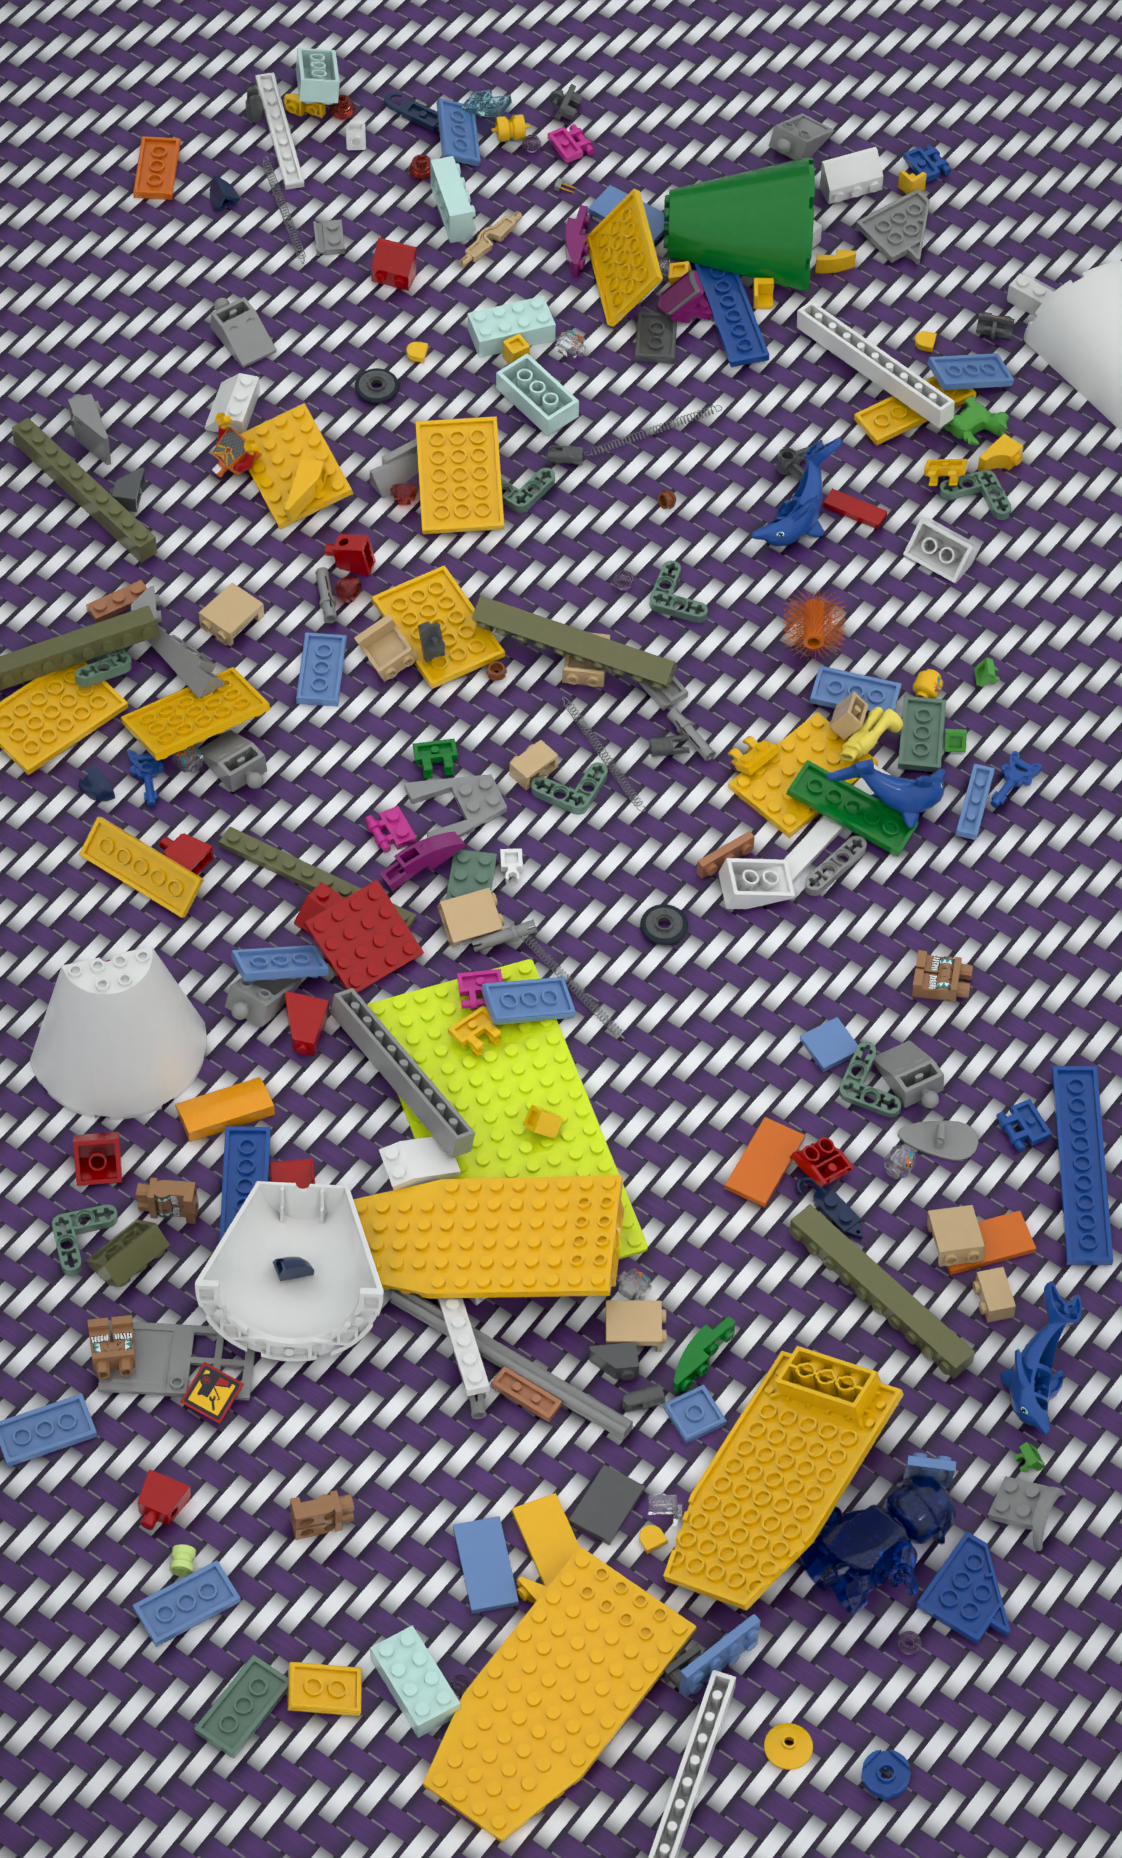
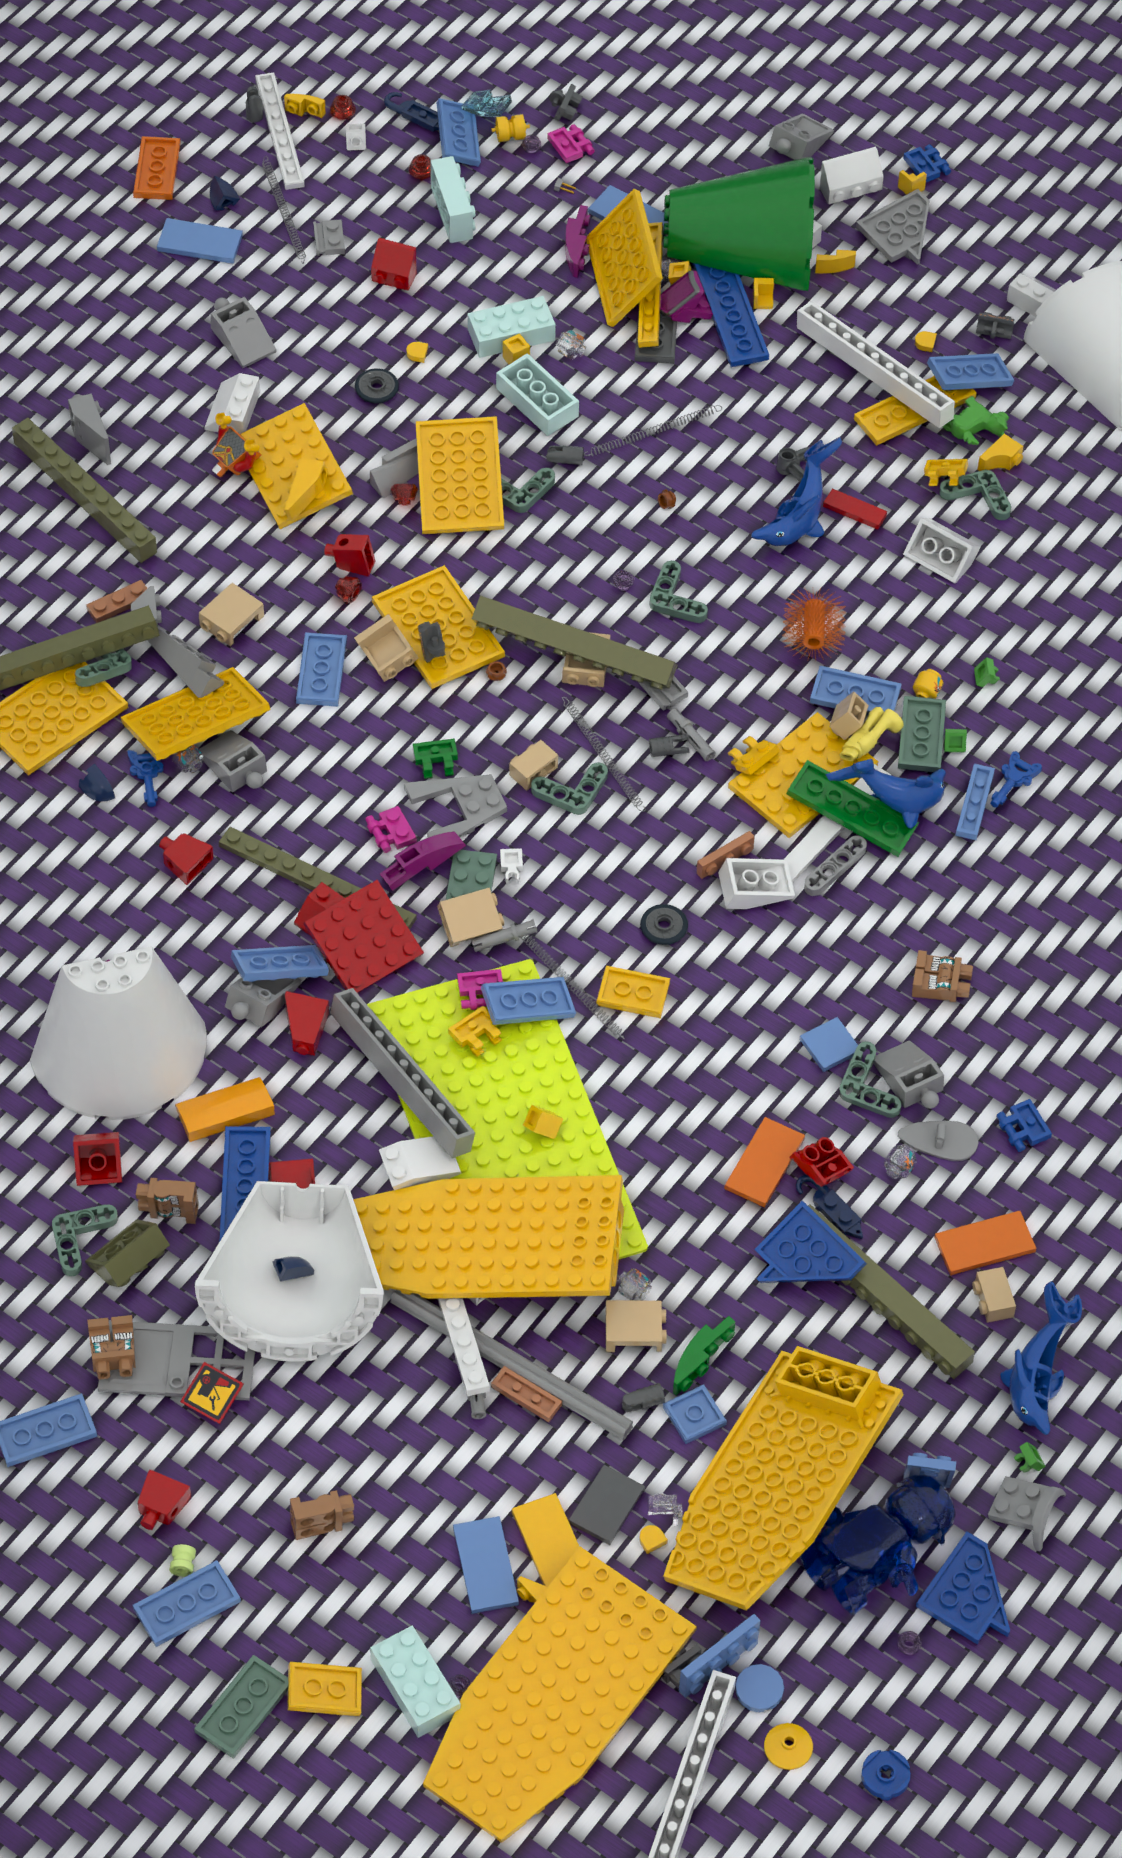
(129, 489): dark grey slope -> none
(141, 867): yellow plate -> none
(199, 240): none -> medium blue tile
(317, 76): light aqua brick -> none
(327, 600): light grey pin -> none
(496, 232): tan piece -> none
(616, 1360): dark grey slope -> none
(633, 991): none -> yellow tile
(650, 305): none -> yellow plate
(759, 1688): none -> medium blue tile
(806, 1251): none -> blue wing
(956, 1235): tan panel -> none
(1082, 1165): blue plate -> none

